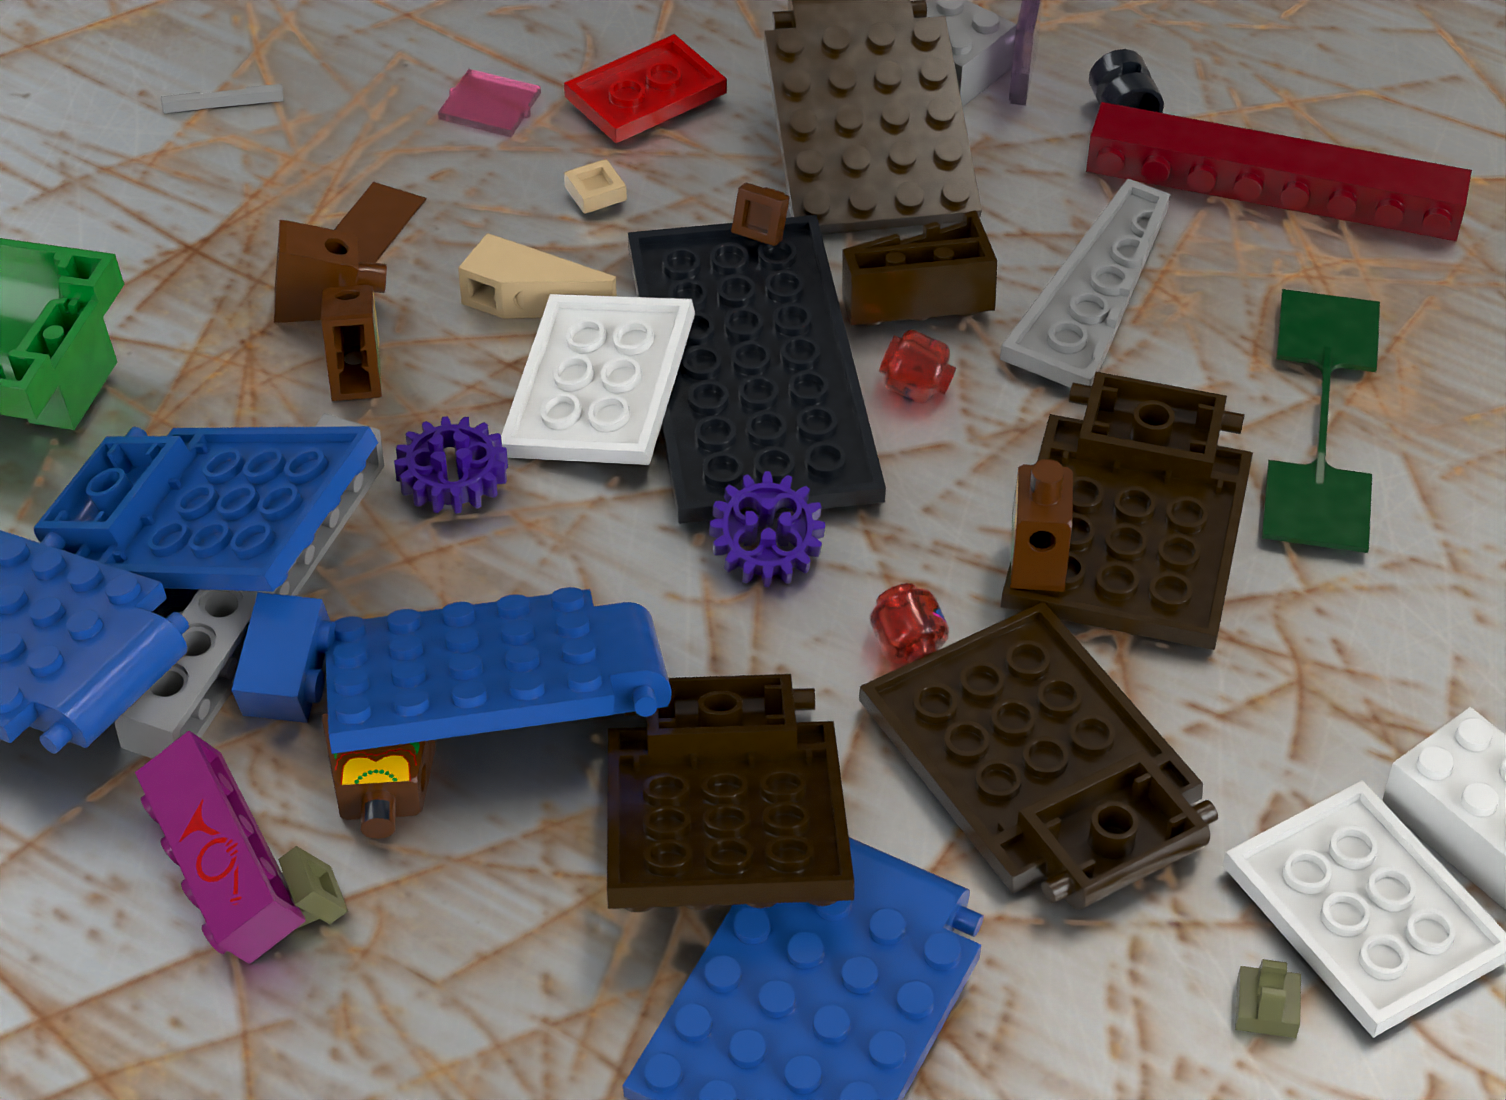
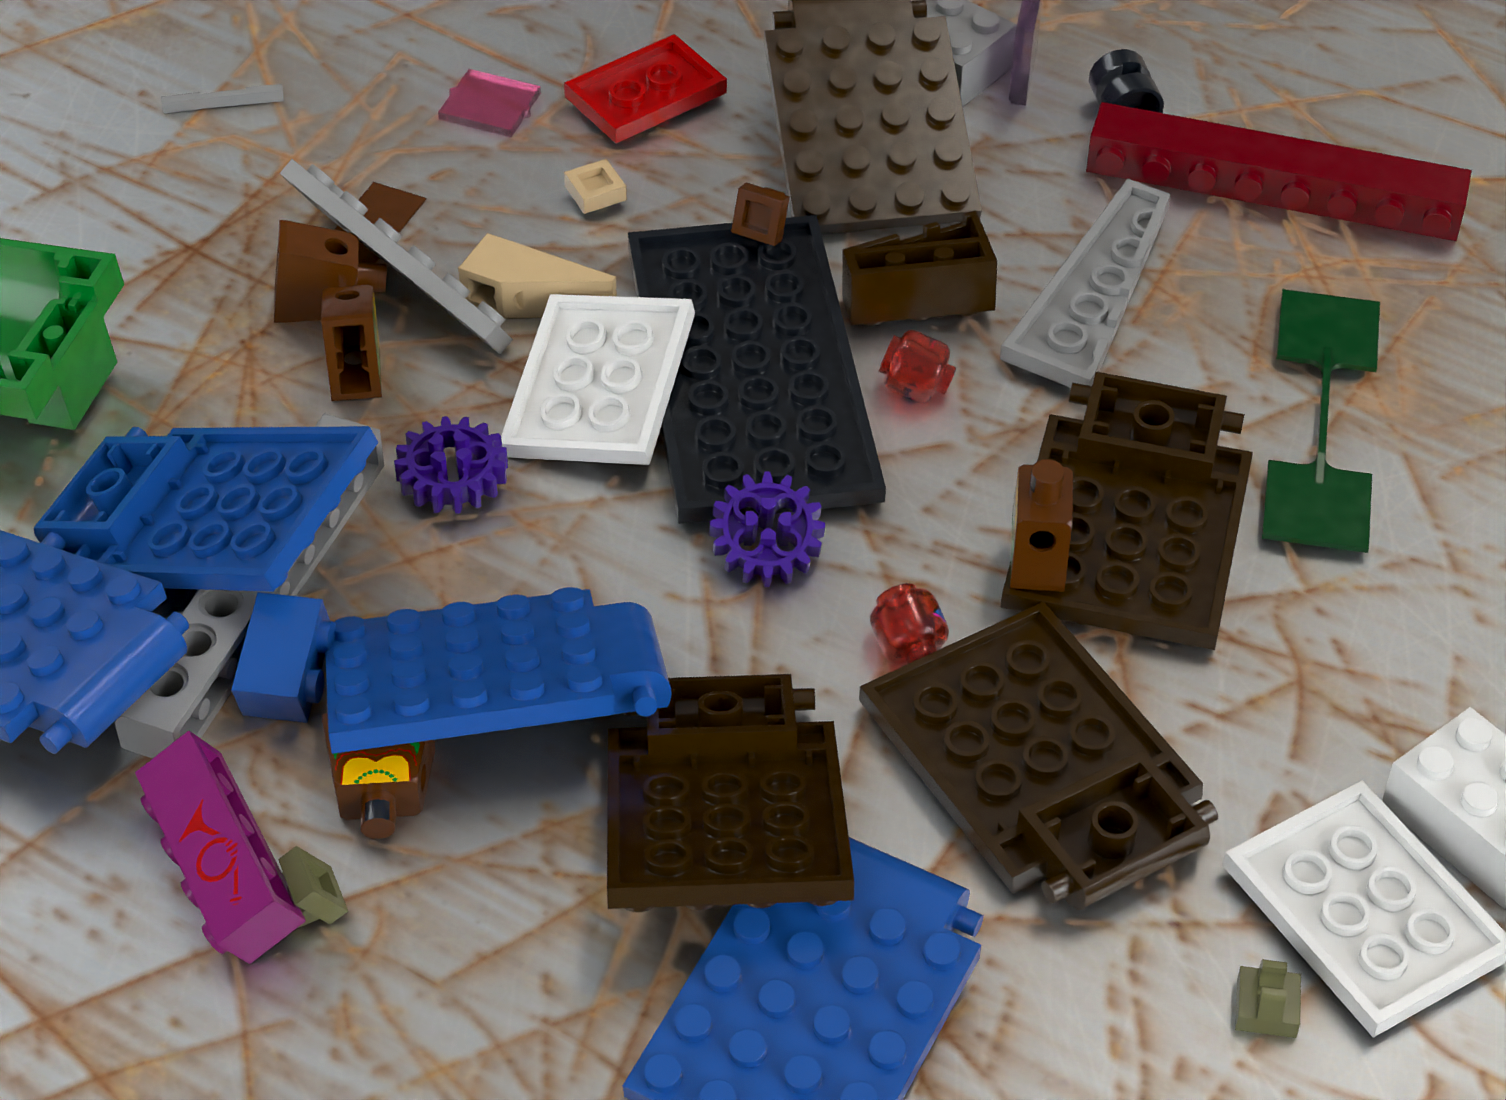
(412, 265): none -> light grey wing

